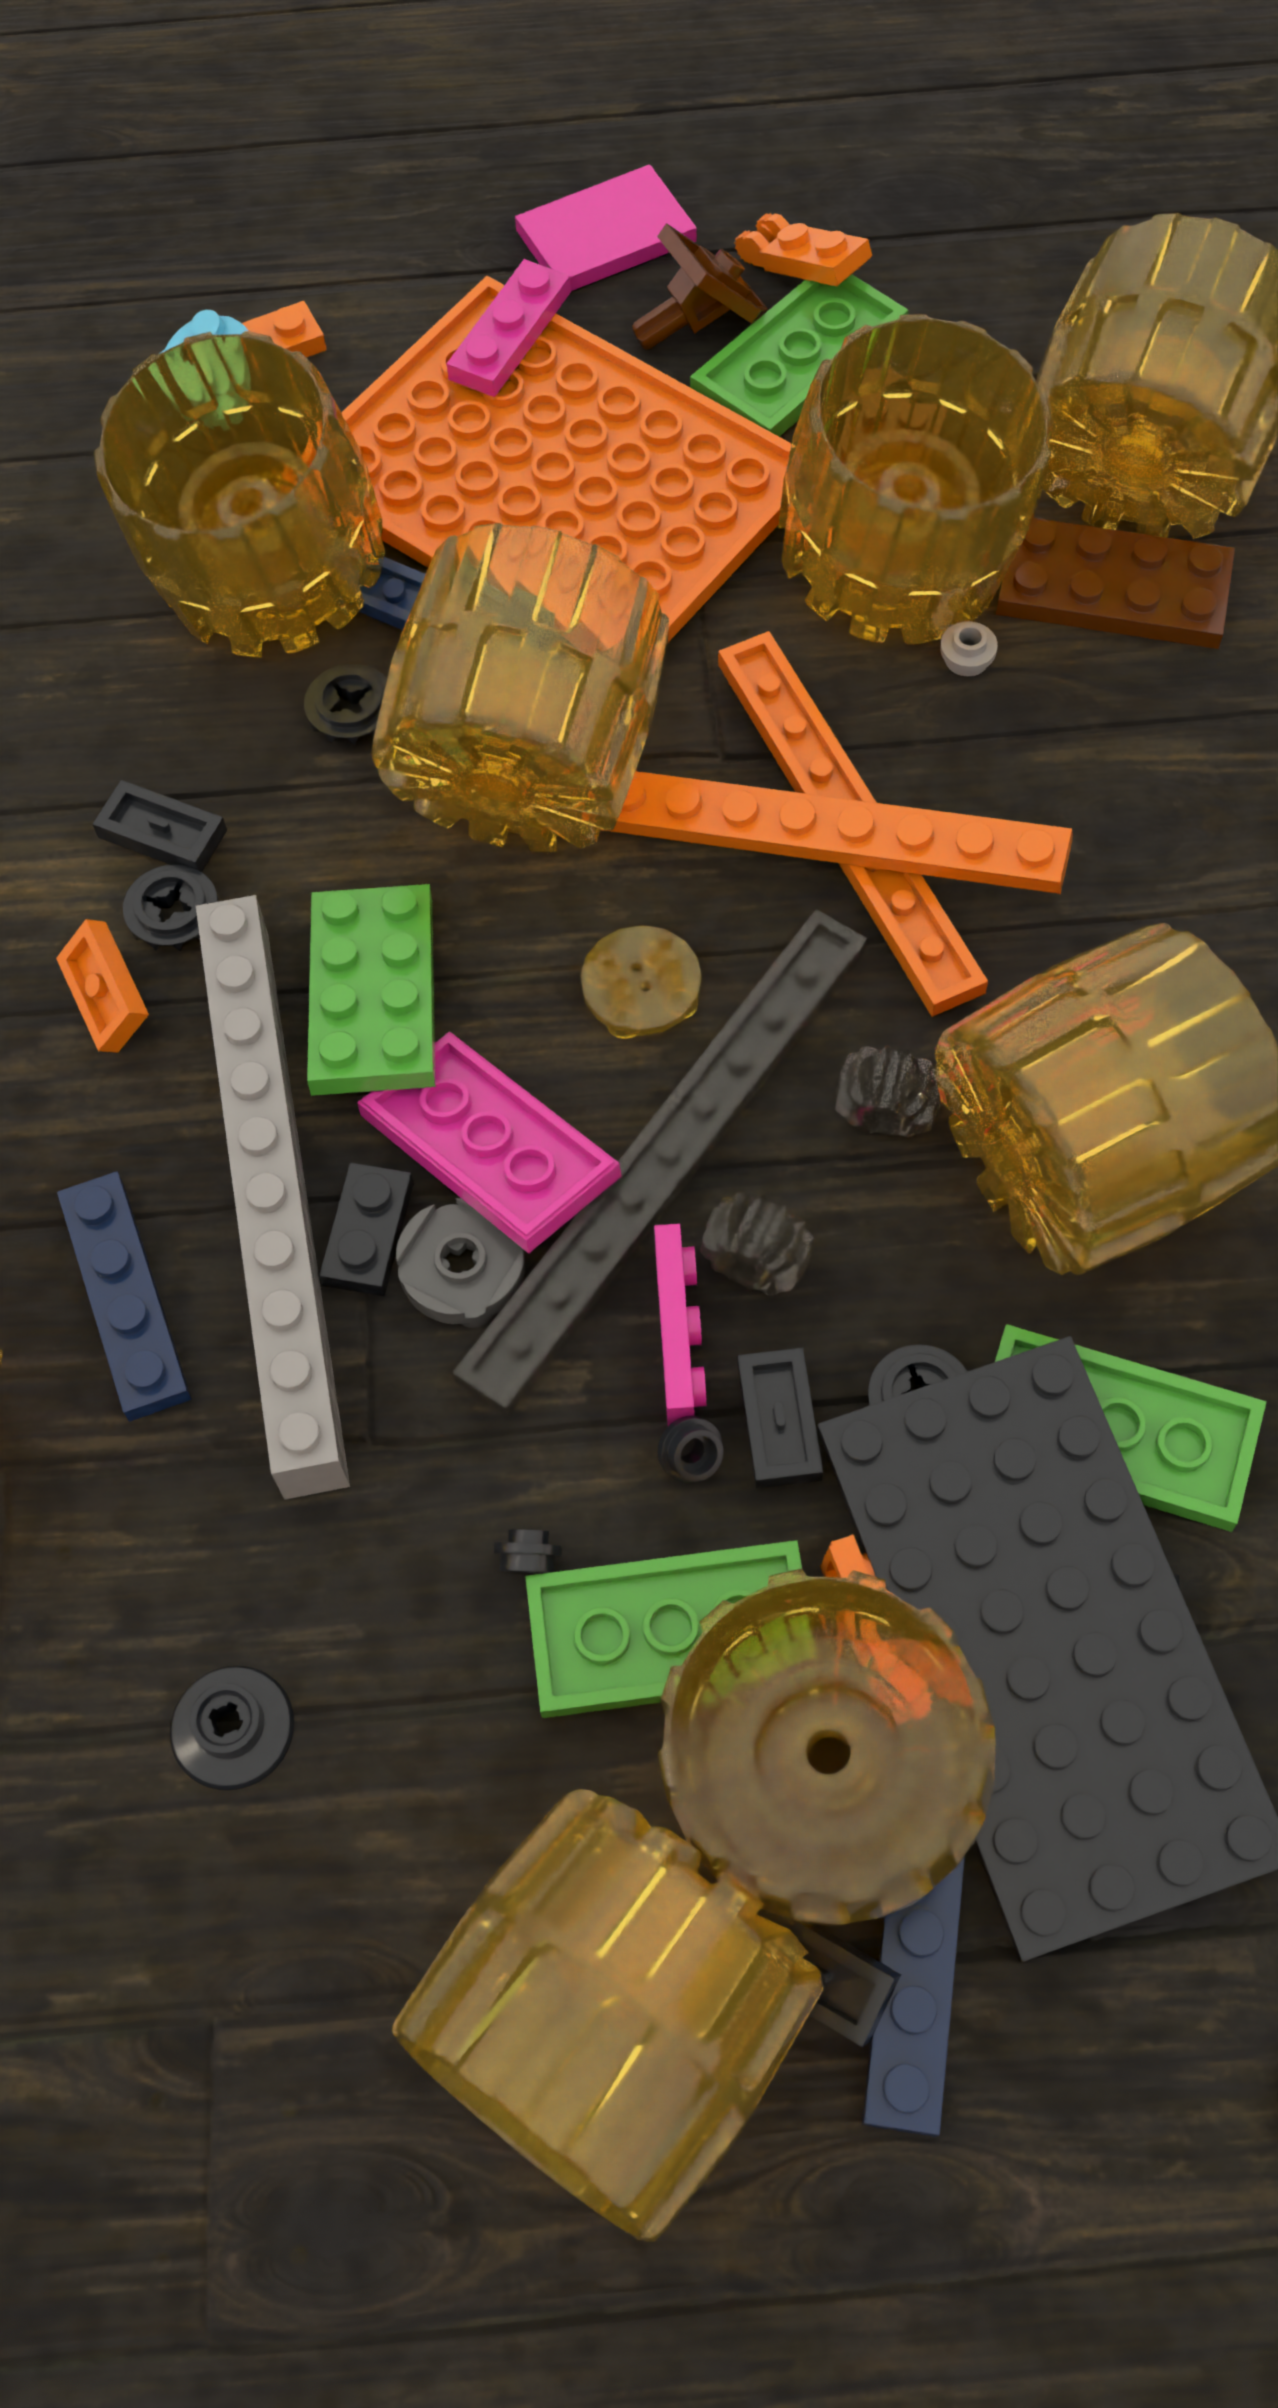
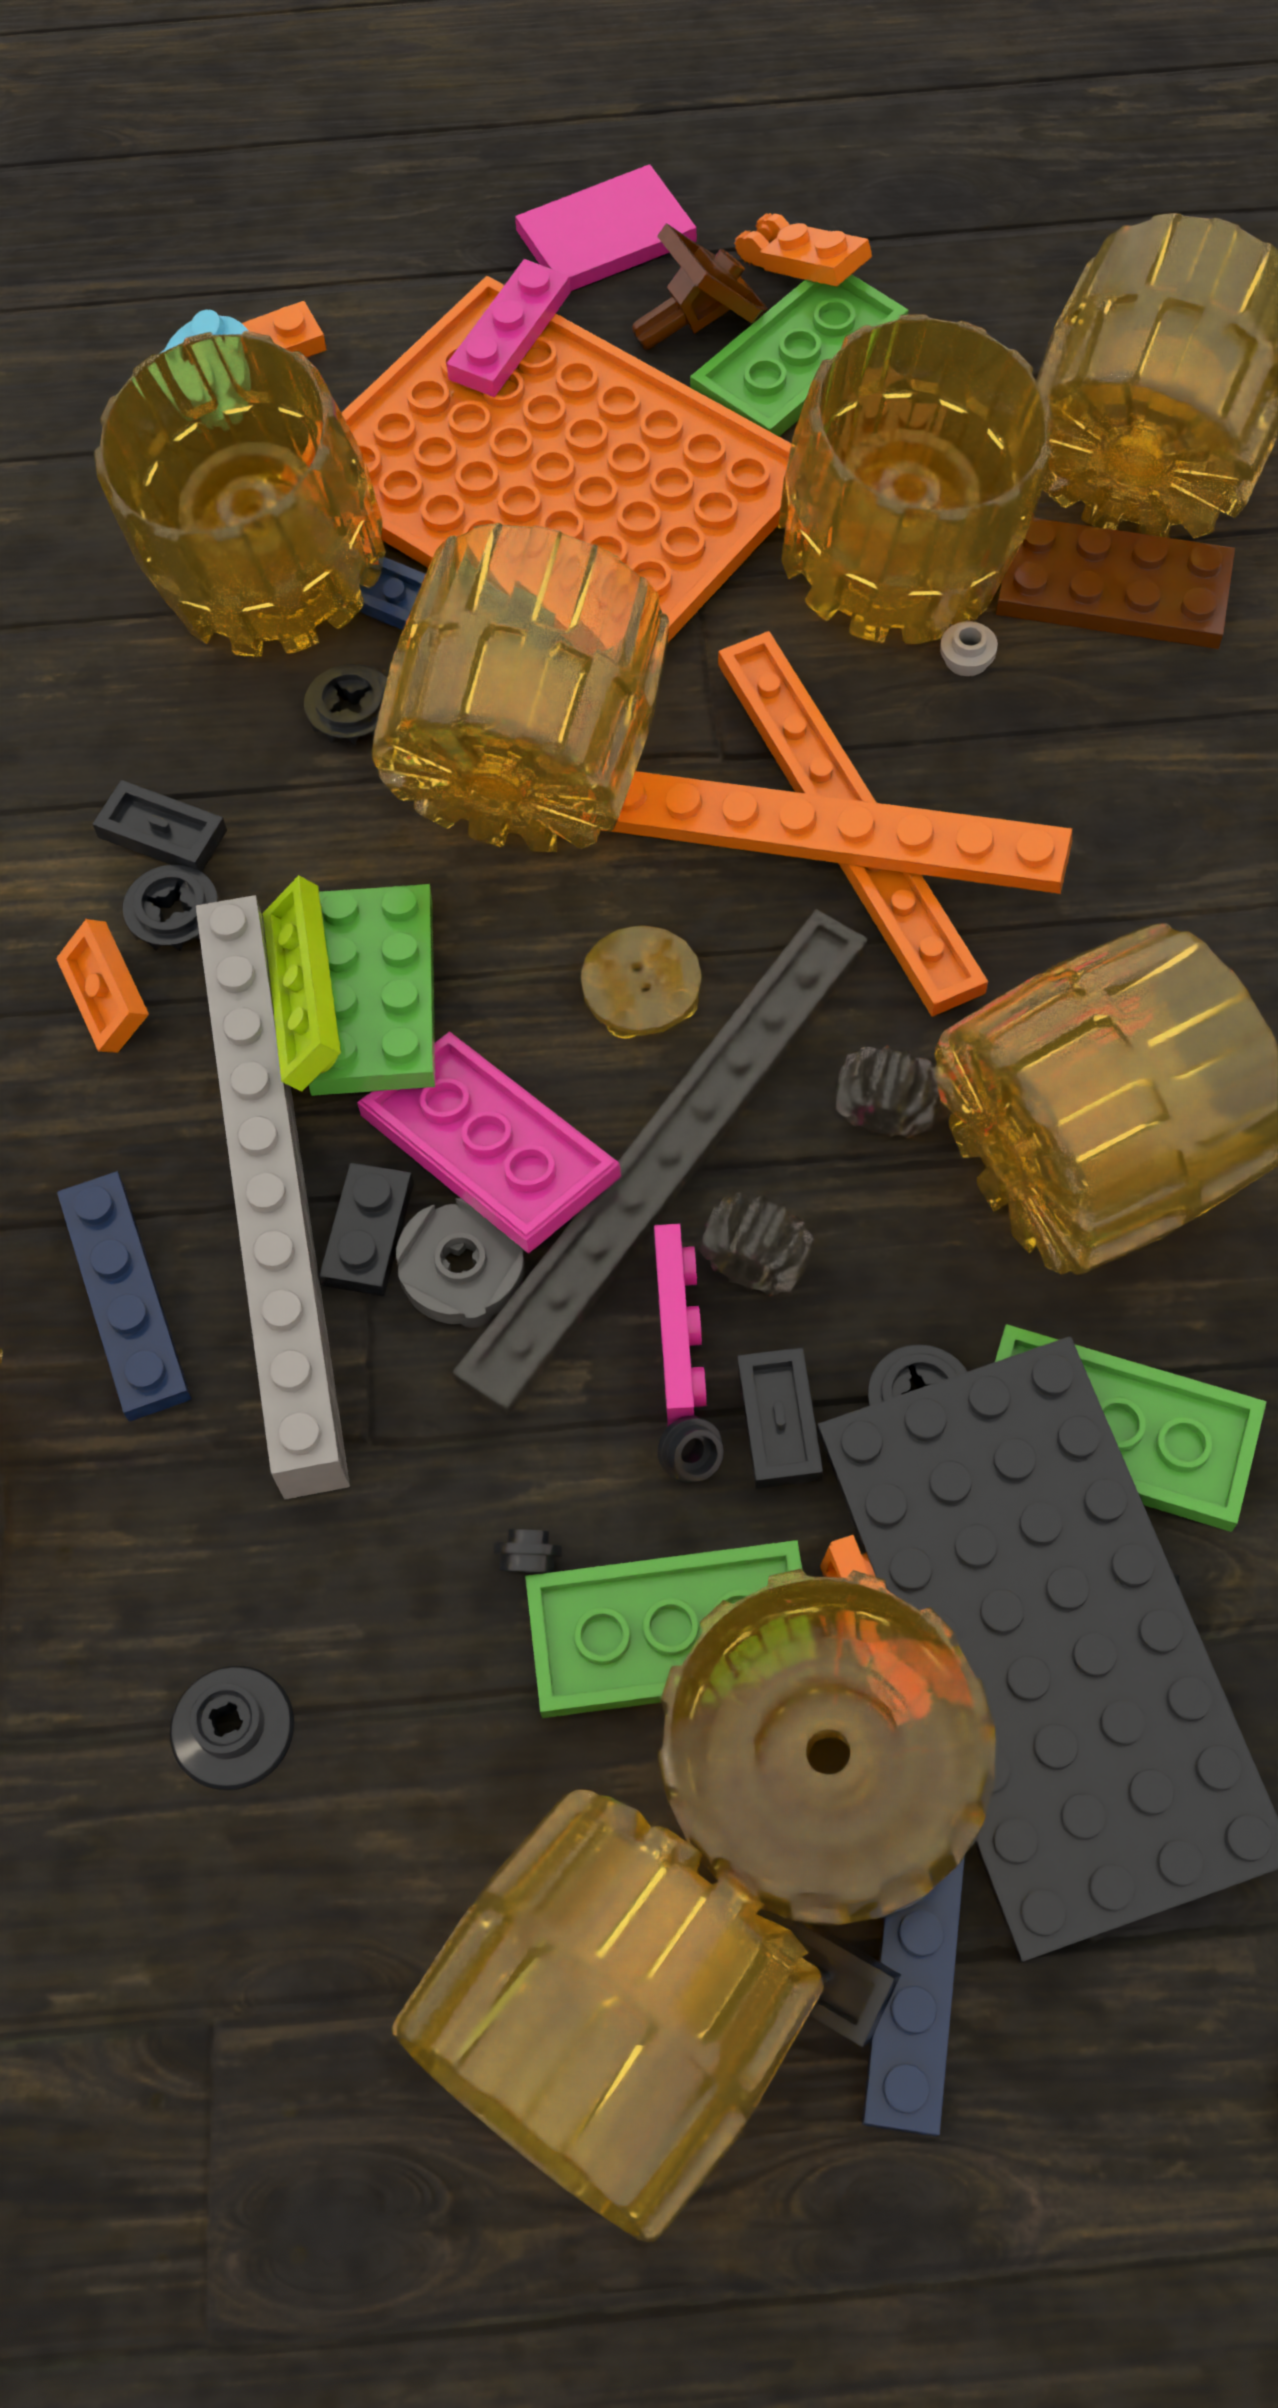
(300, 984): none -> lime plate

